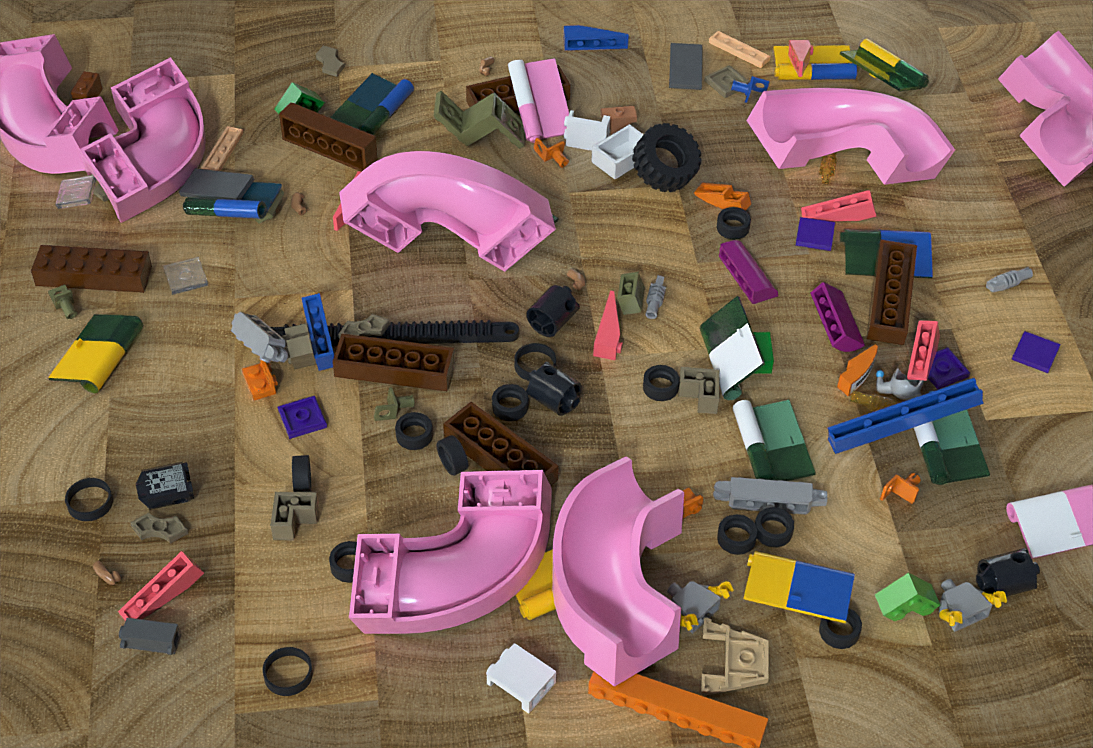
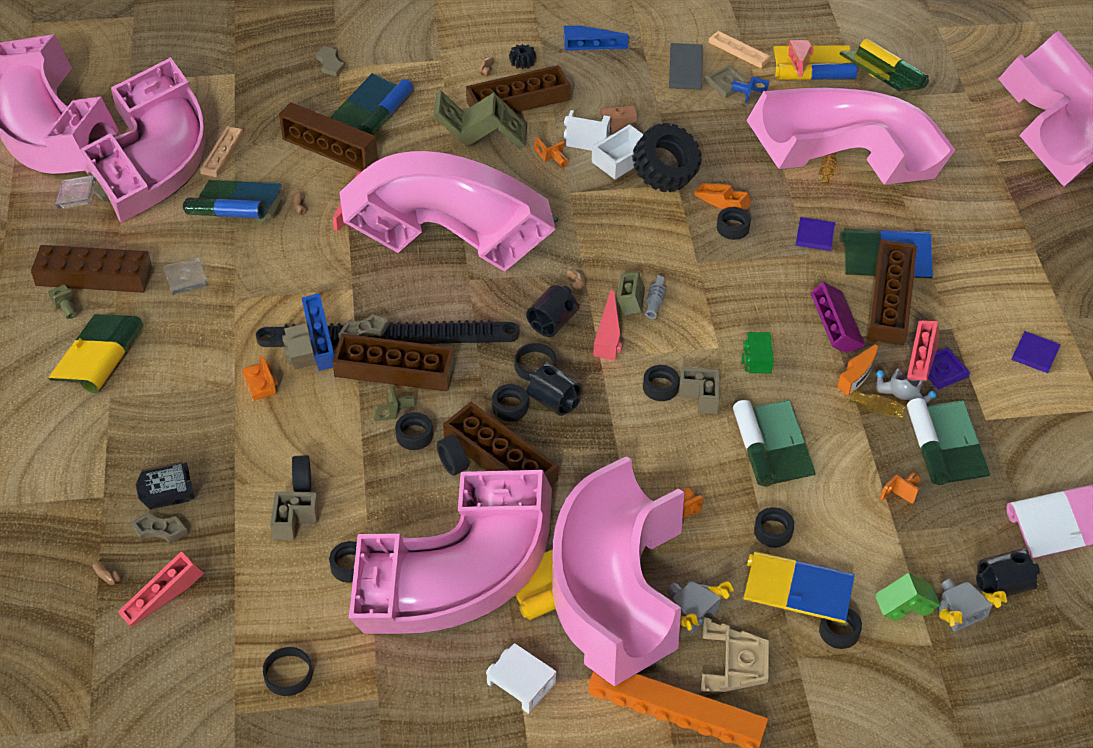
(82, 484): black tyre -> none
(87, 86): dark orange brick -> none
(149, 636): dark grey brick -> none
(216, 185): dark grey tile -> none
(259, 337): light grey hinge -> none
(300, 96): green brick -> none
(302, 417): dark purple tile -> none
(522, 56): none -> black gear
(539, 98): bright pink door -> none
(731, 347): door -> none
(737, 521): black tyre -> none
(746, 272): magenta brick -> none
(763, 494): light grey hinge -> none
(847, 208): coral slope -> none
(905, 415): blue tile -> none
(1009, 279): light grey hinge -> none

